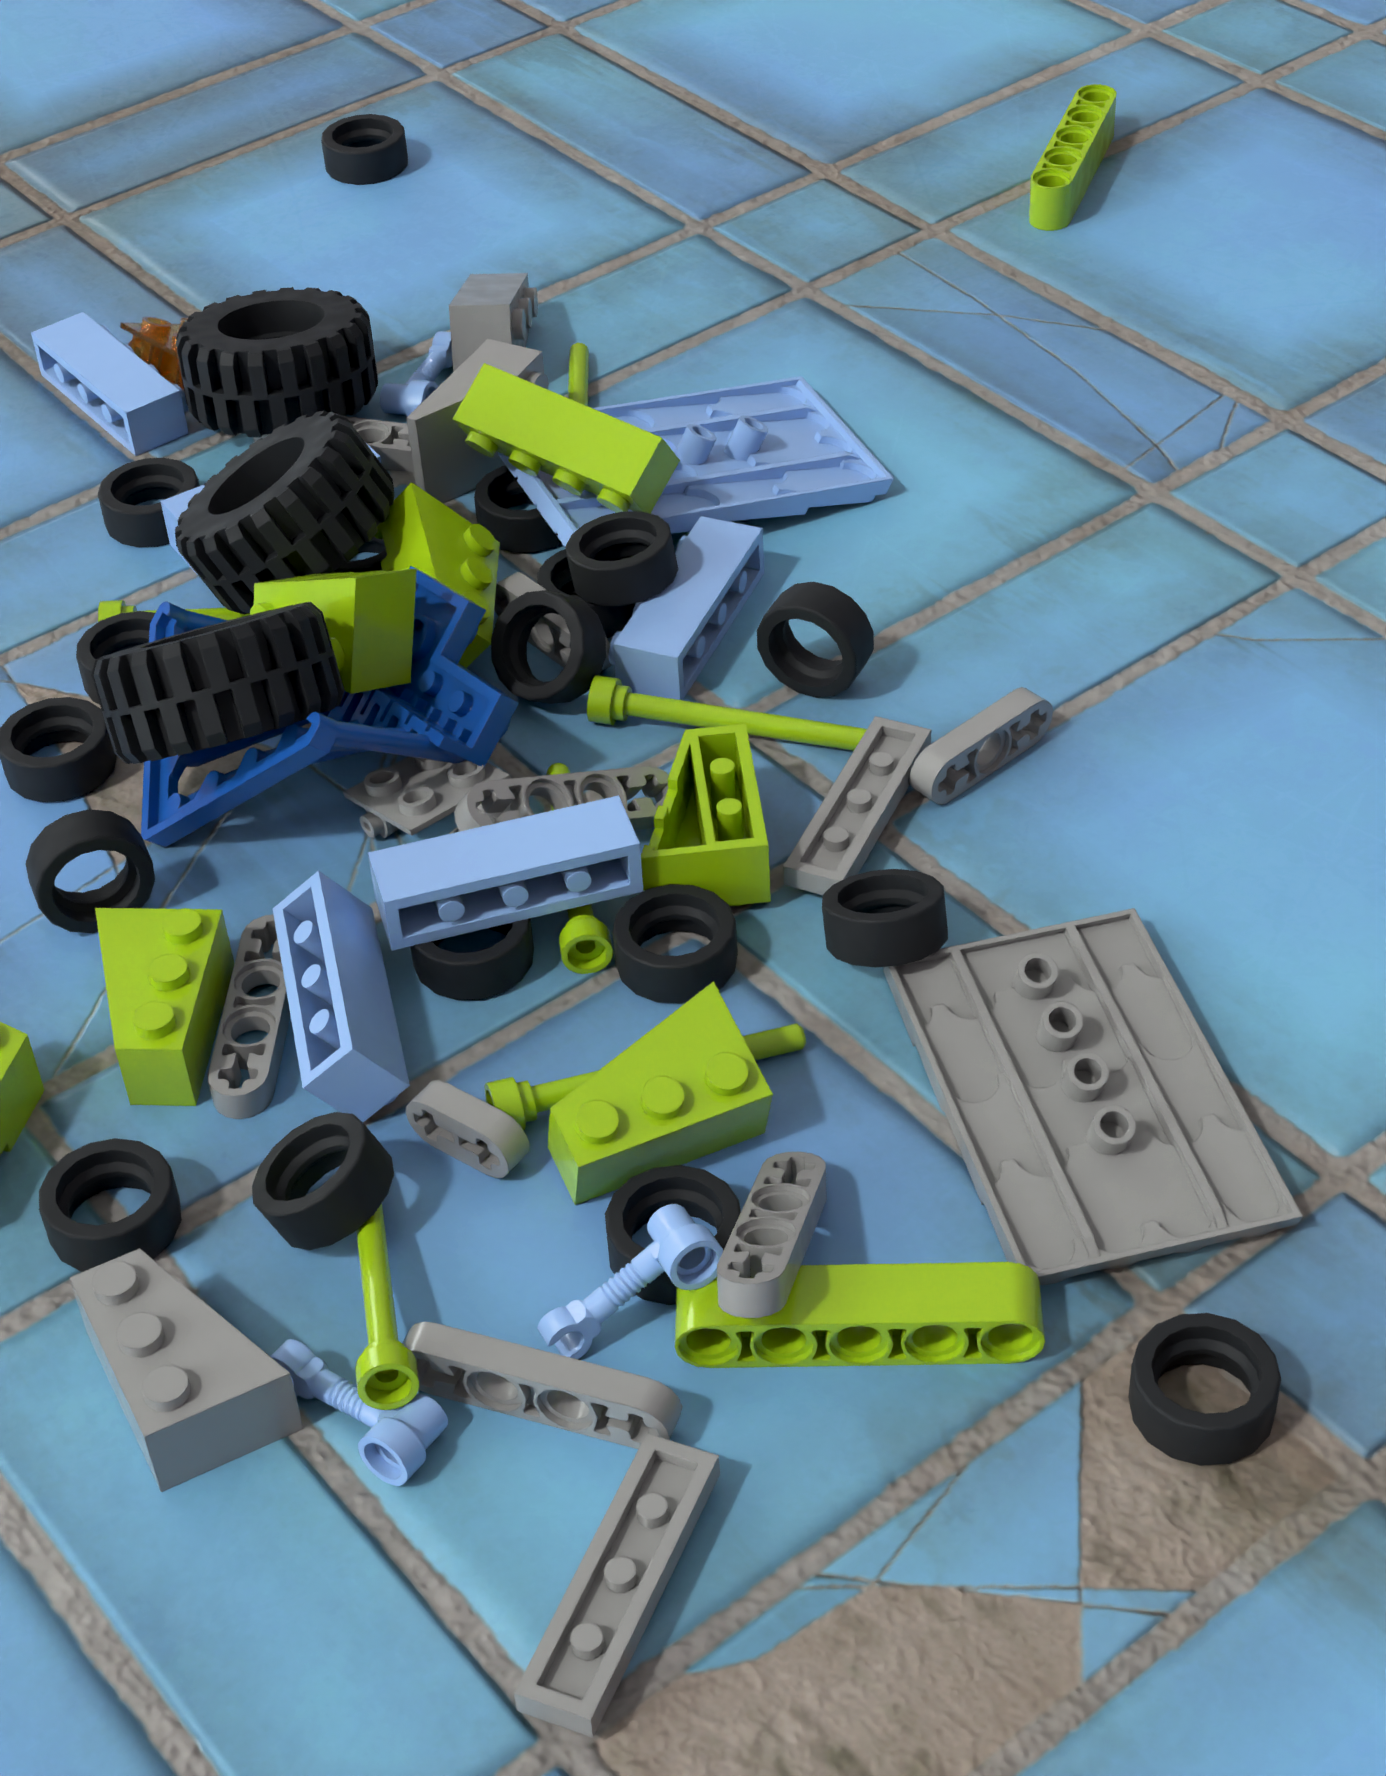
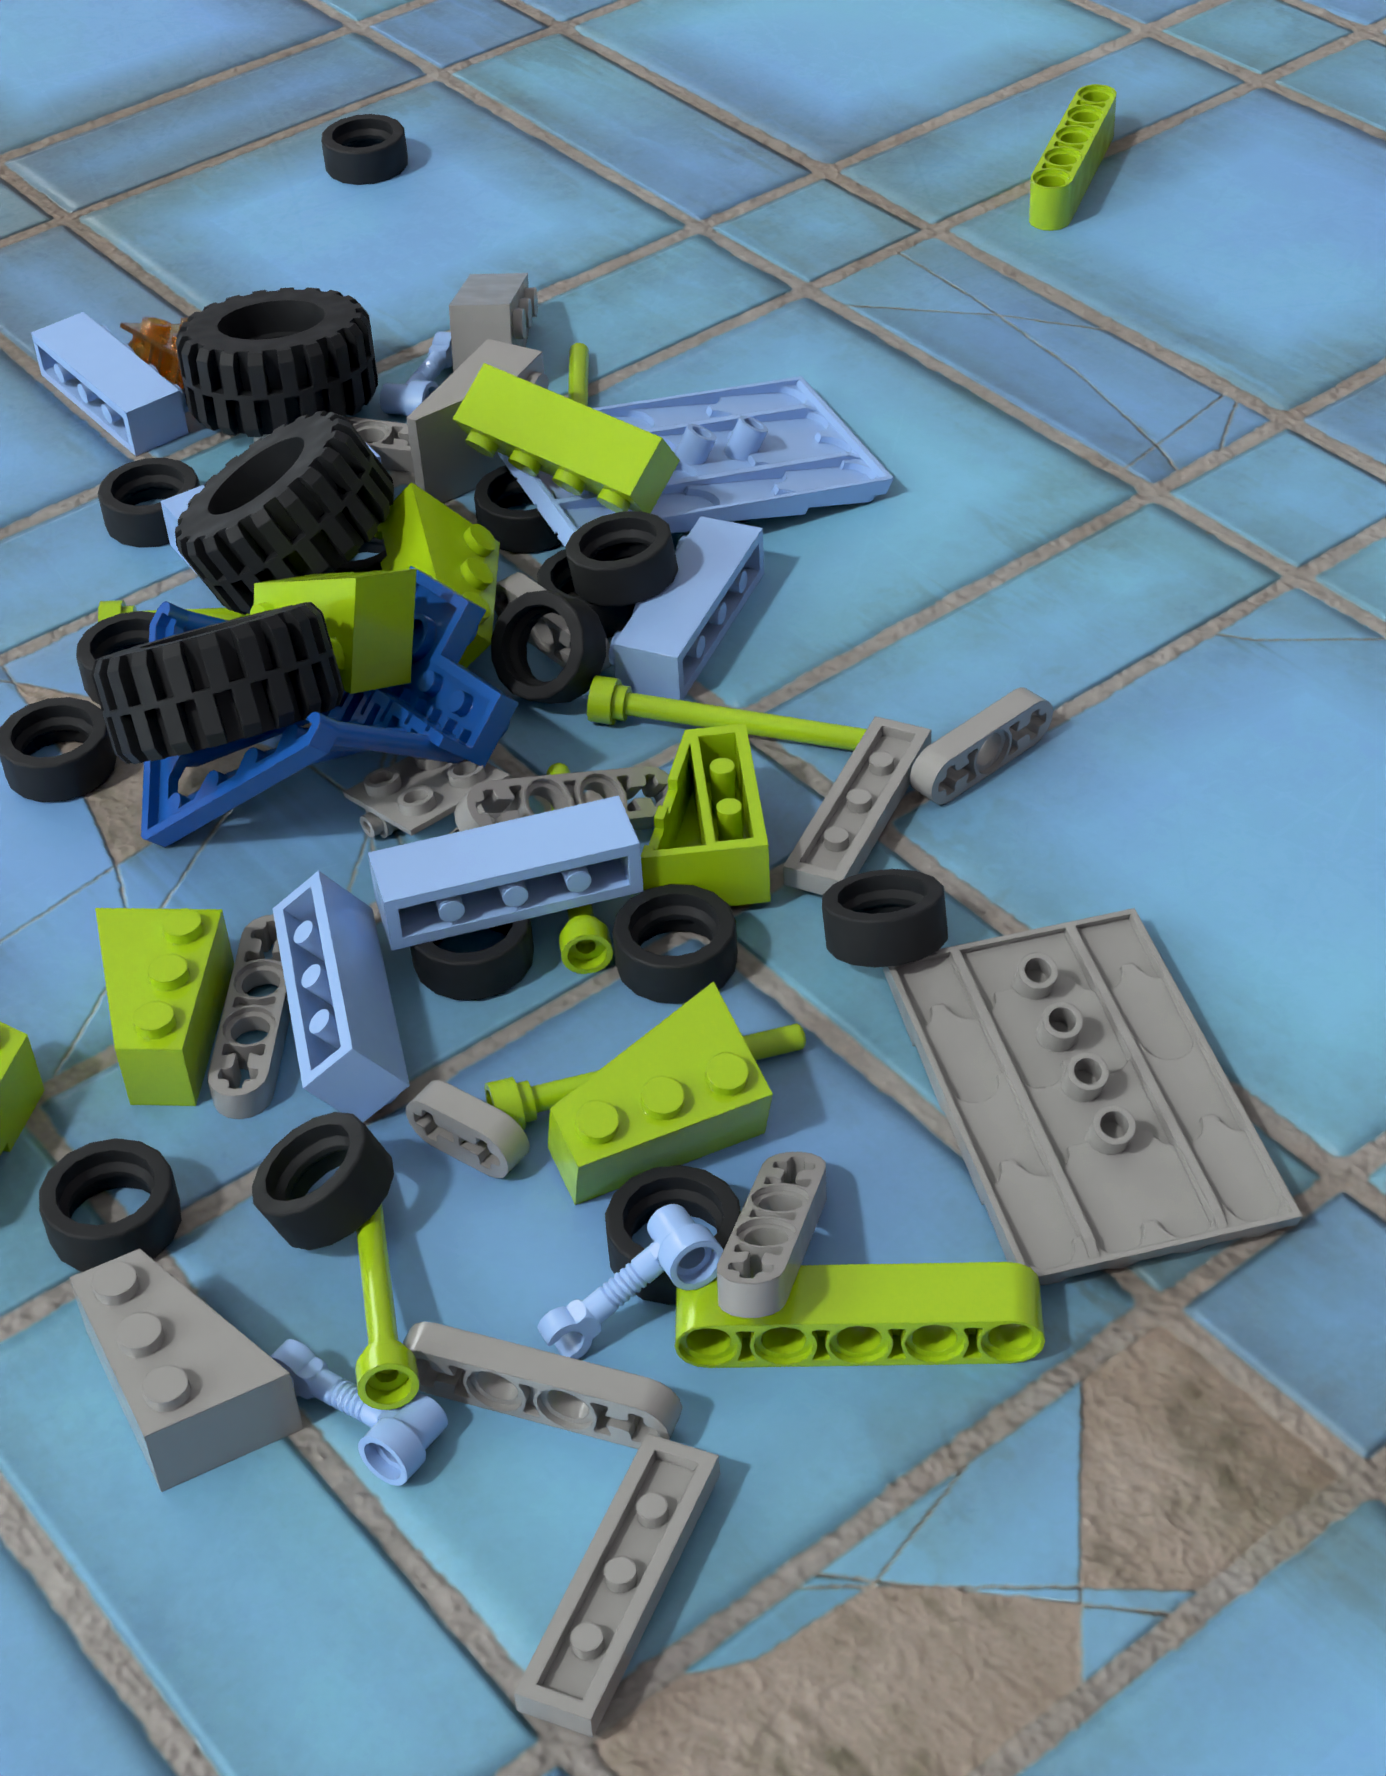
(78, 835): black tyre -> none
(833, 613): black tyre -> none
(1193, 1434): black tyre -> none

